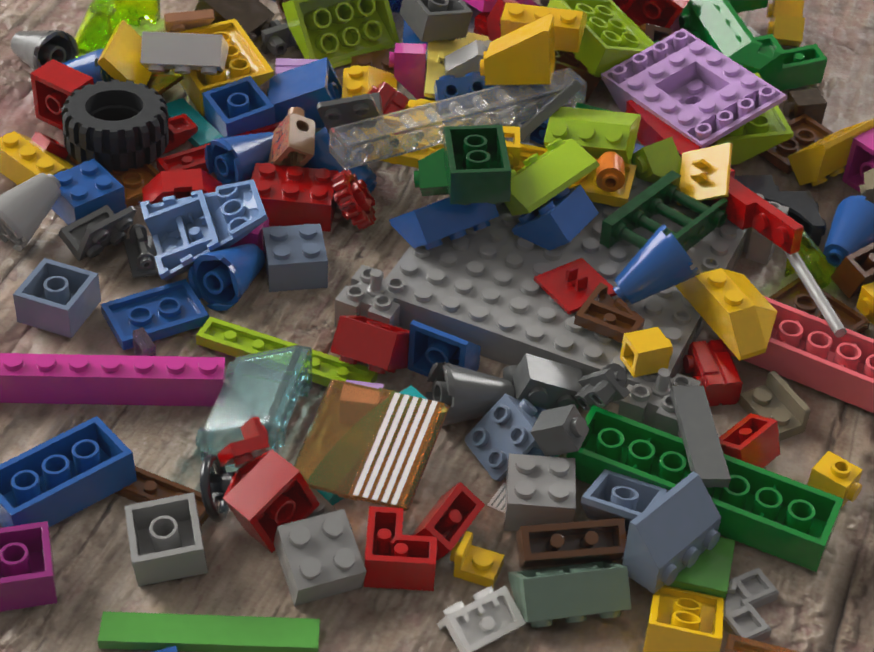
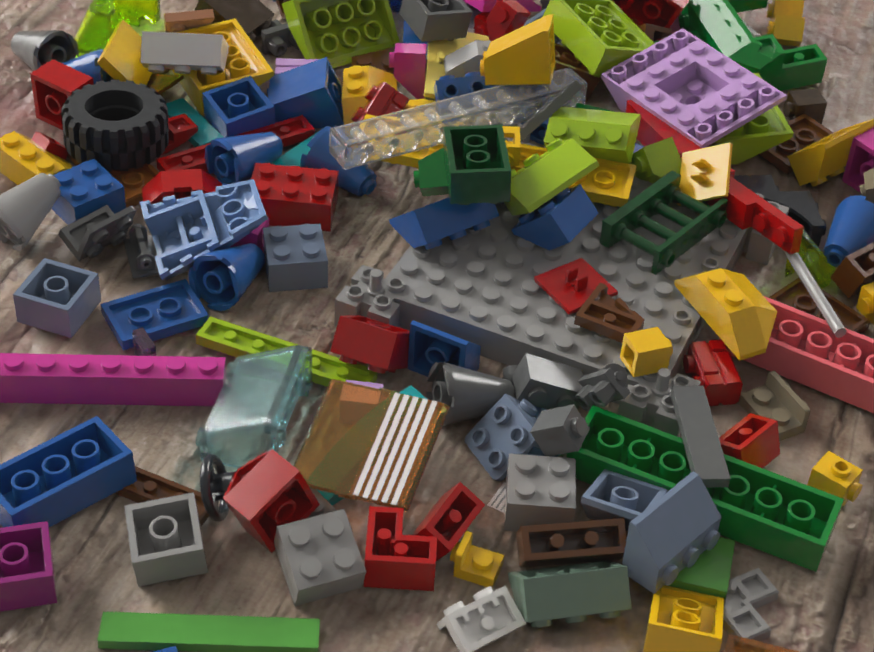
(243, 451): red bracket -> none
(293, 140): medium nougat torso -> none
(350, 109): dark grey bracket -> none
(354, 199): red gear -> none
(568, 23): yellow slope -> none
(611, 172): orange brick -> none
(654, 268): blue cone -> none

